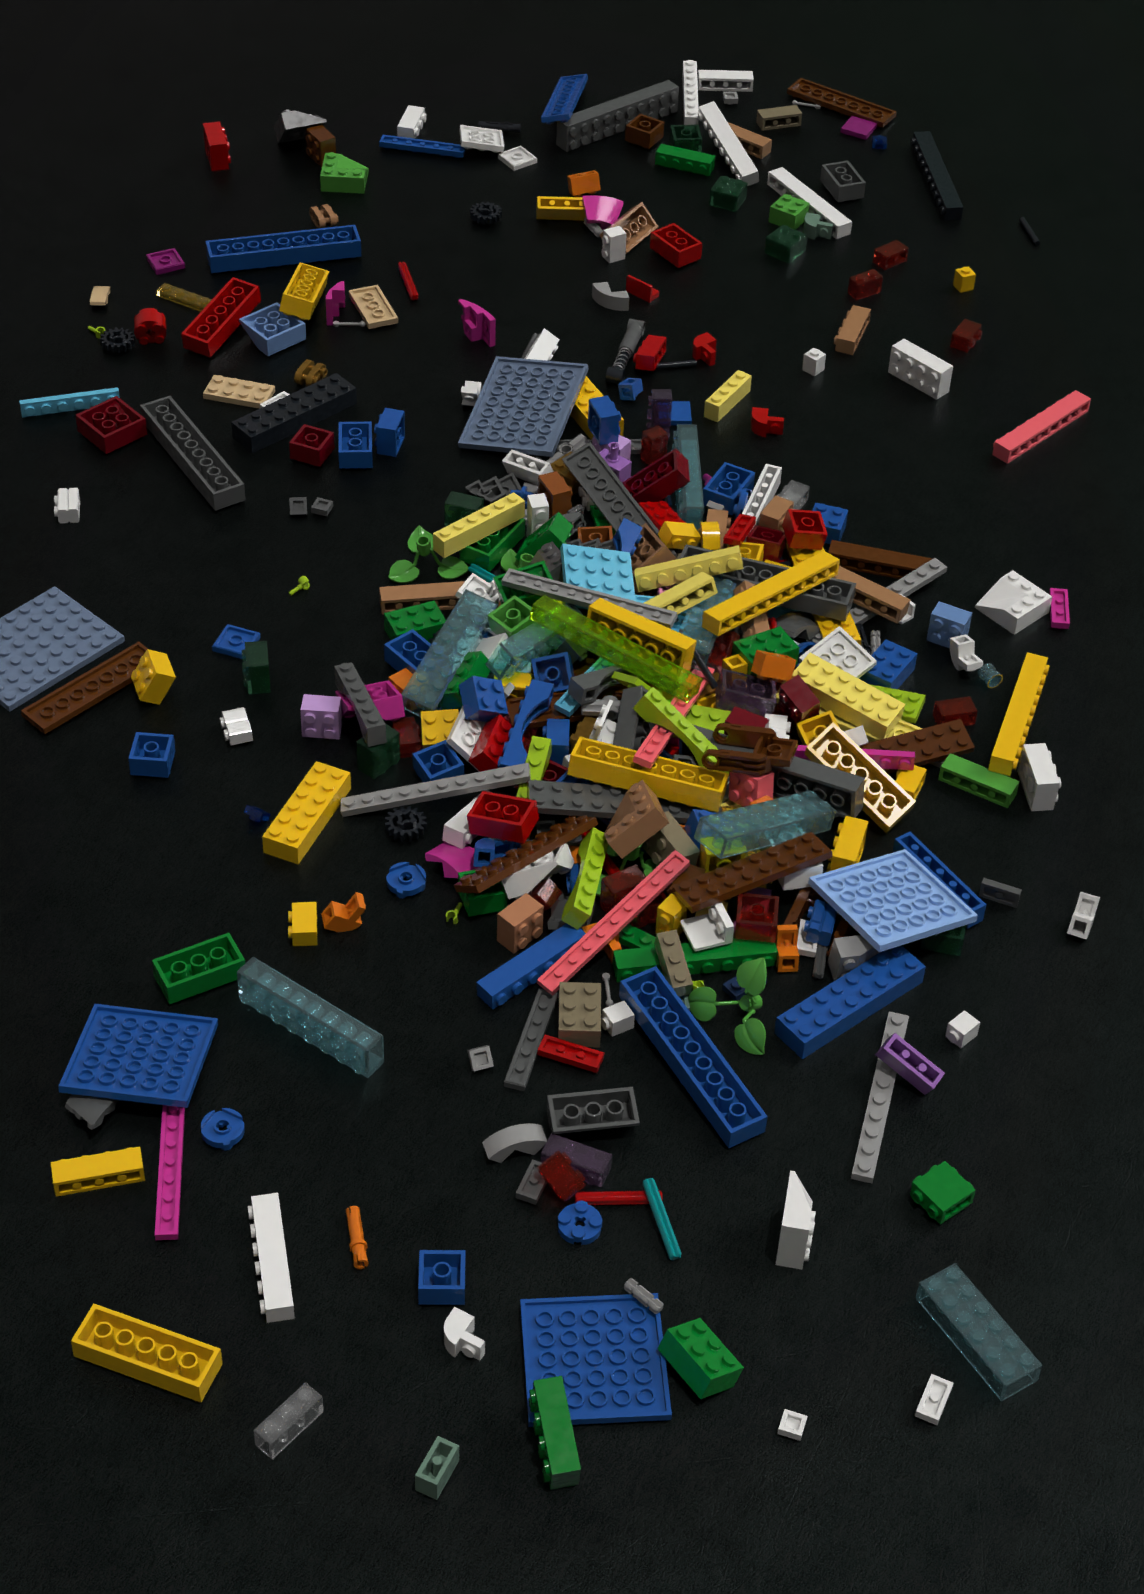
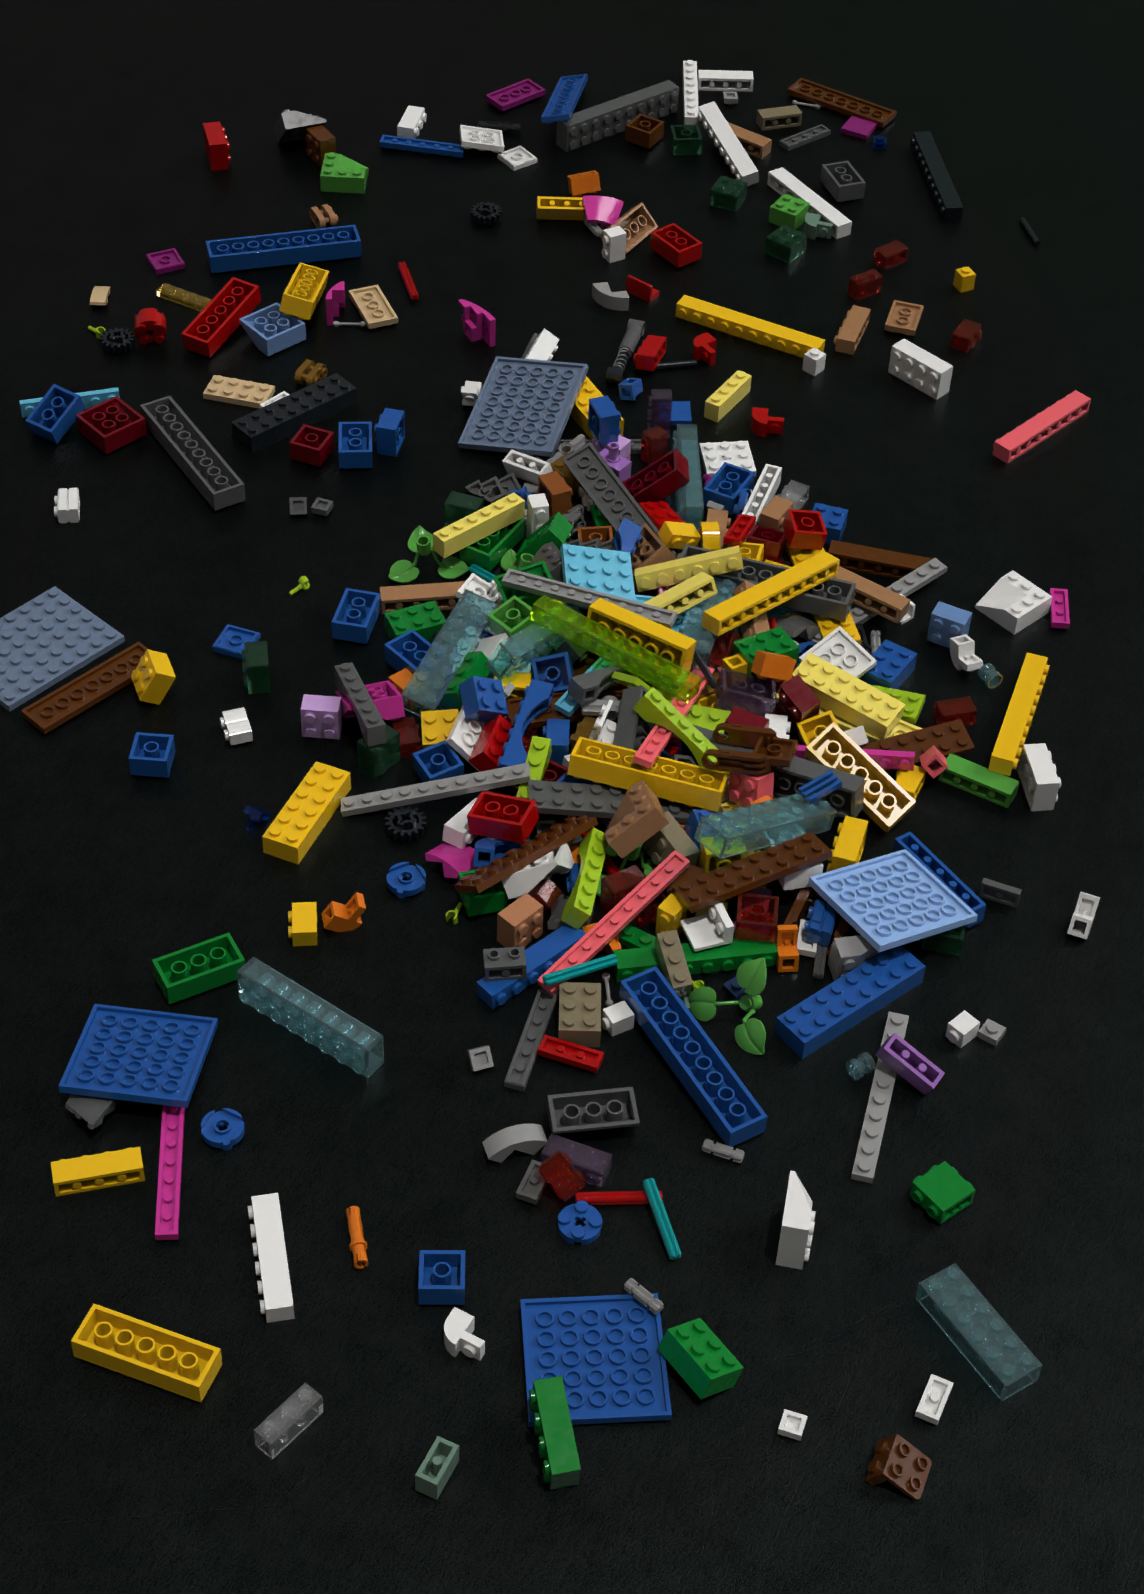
(55, 413): none -> blue brick
(356, 615): none -> blue brick
(504, 963): none -> dark grey brick
(515, 94): none -> magenta plate
(580, 969): none -> teal axle
(685, 160): green brick -> none
(717, 453): none -> white plate
(723, 1151): none -> light grey axle
(747, 327): none -> yellow brick
(804, 137): none -> dark grey tile
(818, 784): none -> blue tile
(860, 1066): none -> clear light blue wheel
(900, 1465): none -> reddish brown bracket
(904, 317): none -> medium nougat plate
(933, 761): none -> coral brick
(991, 1032): none -> light grey plate

